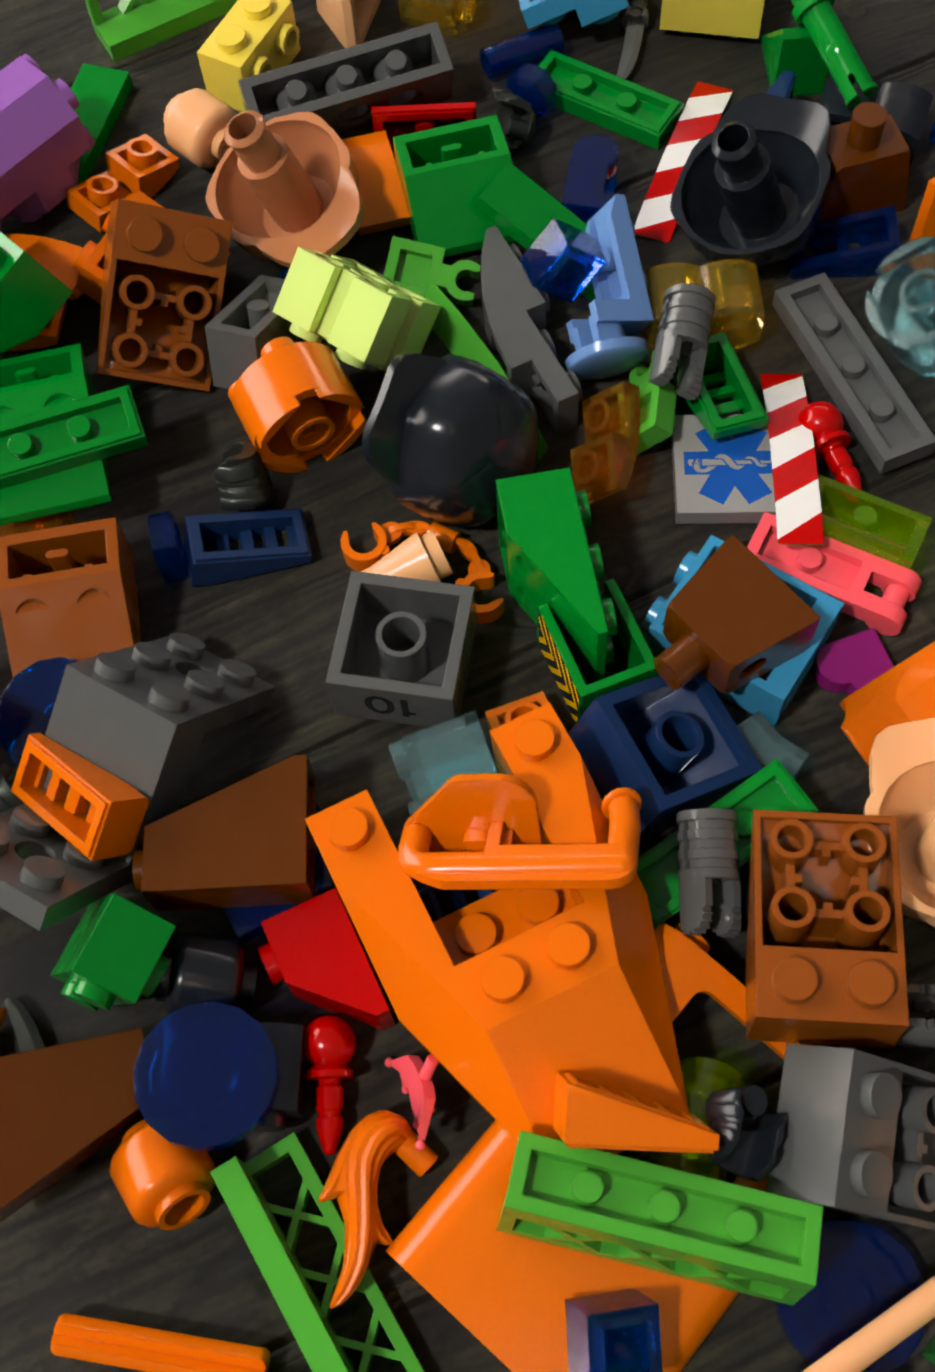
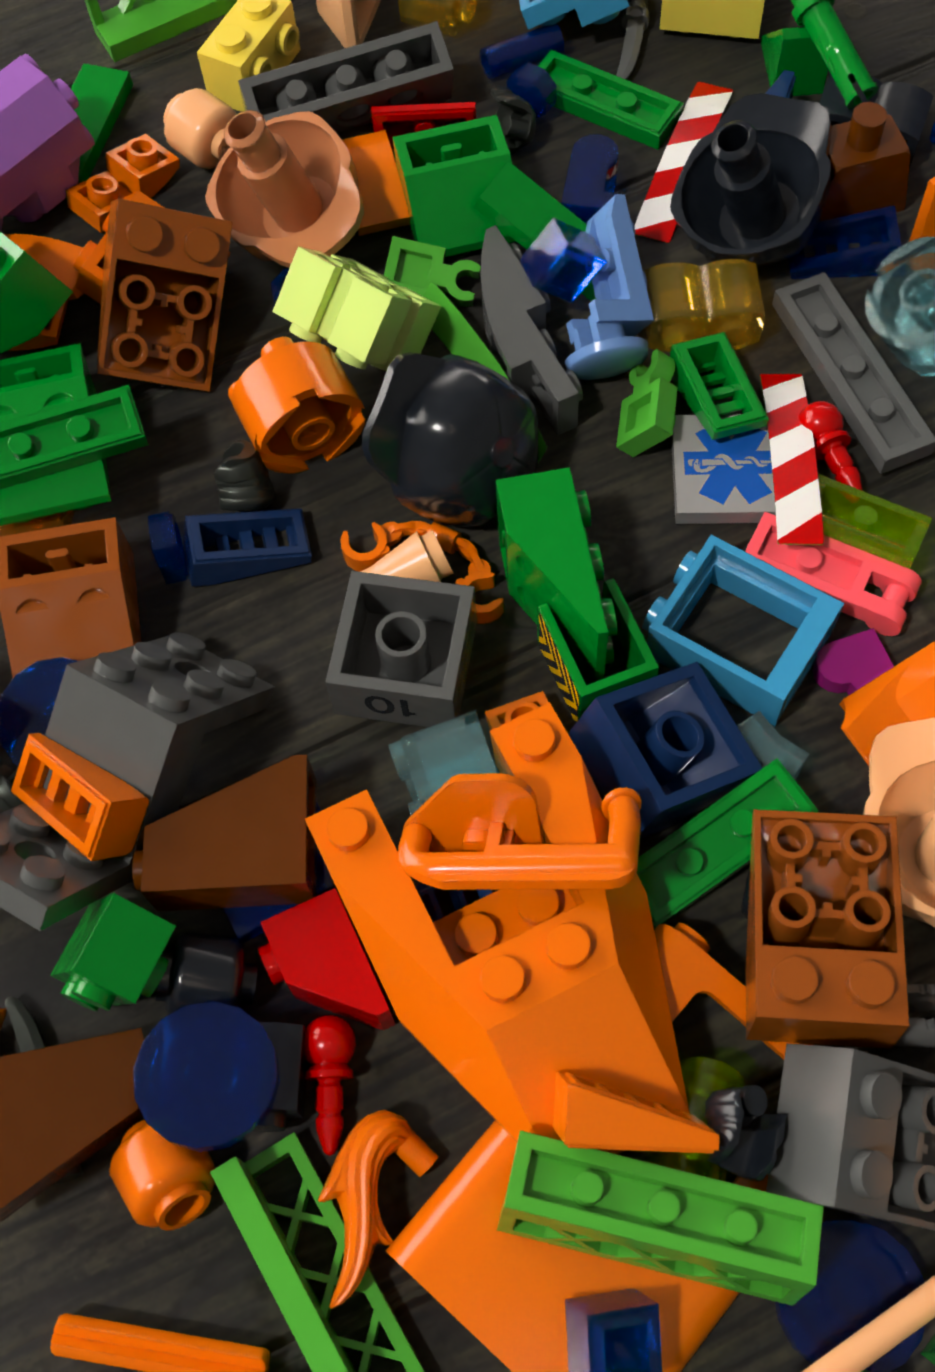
(243, 329): dark grey slope -> none
(418, 1083): coral piece -> none
(611, 442): clear orange slope -> none
(683, 338): dark grey hinge -> none
(709, 872): dark grey hinge -> none
(733, 622): reddish brown torso -> none

